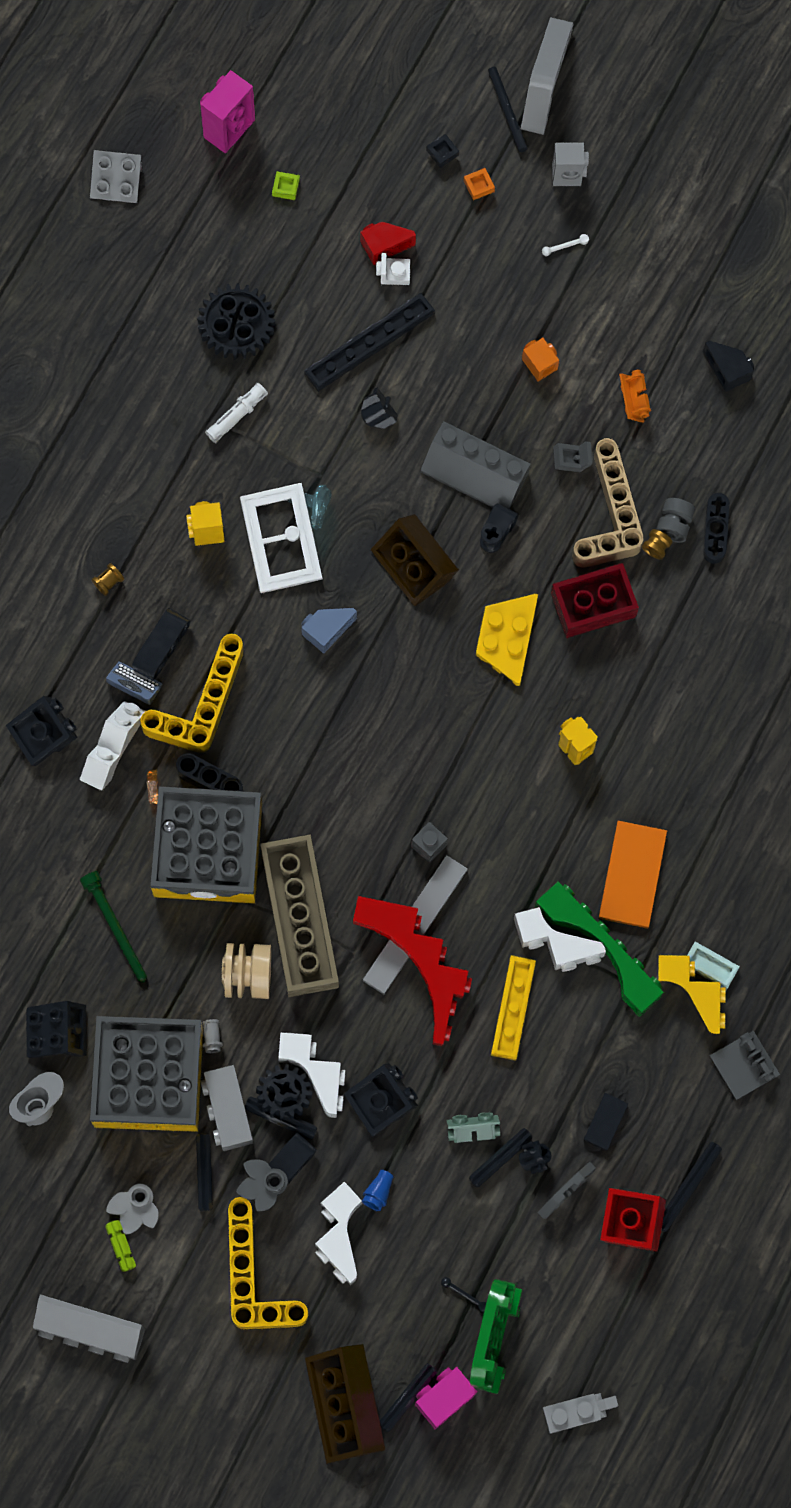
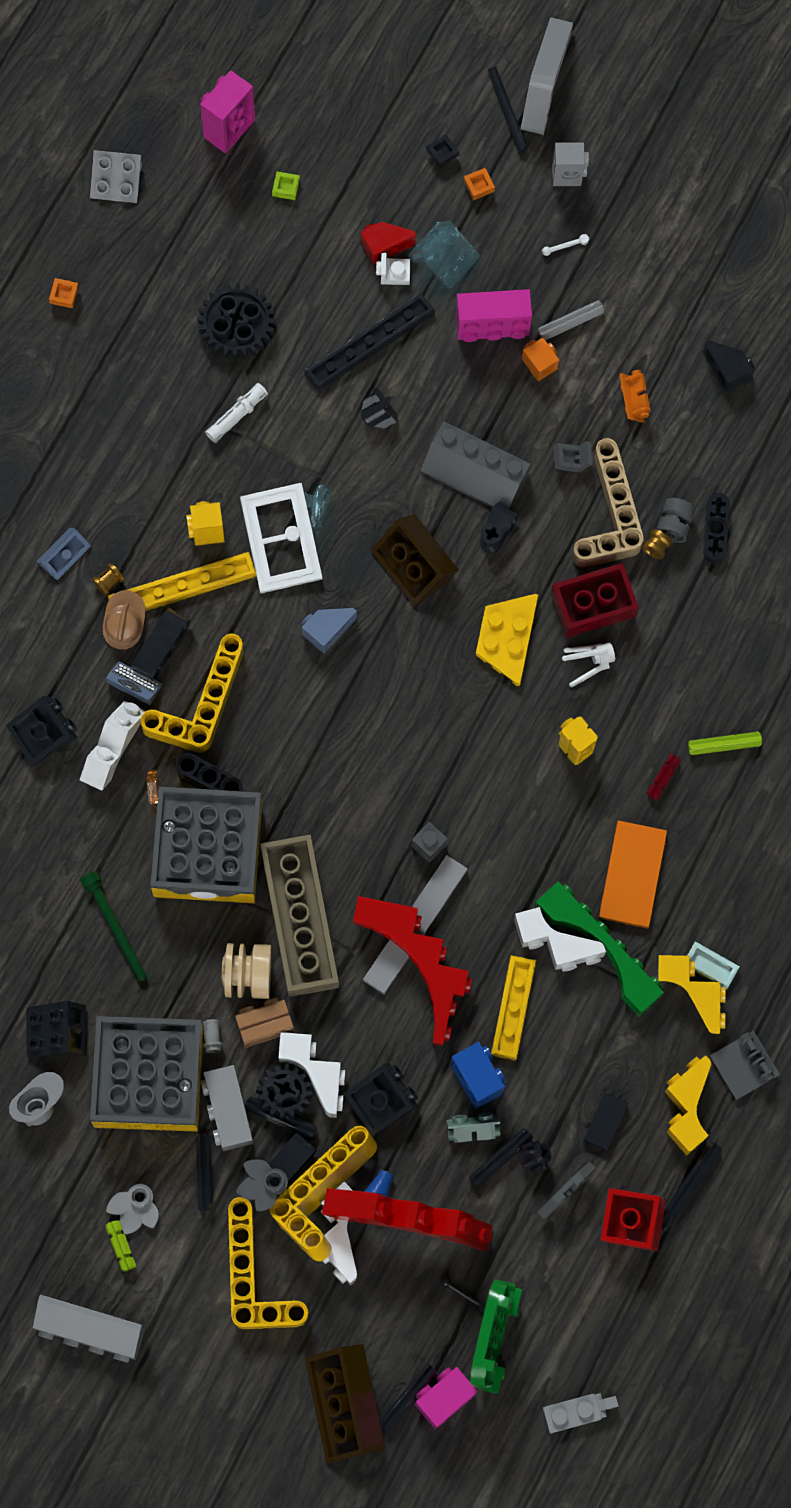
(63, 293): none -> orange plate
(64, 553): none -> sand blue slope
(124, 619): none -> medium nougat piece
(195, 581): none -> yellow tile
(264, 1022): none -> medium nougat brick
(314, 1187): none -> yellow beam
(408, 1216): none -> red arch
(445, 253): none -> clear light blue bracket
(478, 1075): none -> blue brick
(493, 315): none -> dark pink brick
(571, 320): none -> light grey axle
(600, 654): none -> white plant
(663, 776): none -> dark red axle
(685, 1093): none -> yellow arch
(725, 743): none -> lime axle

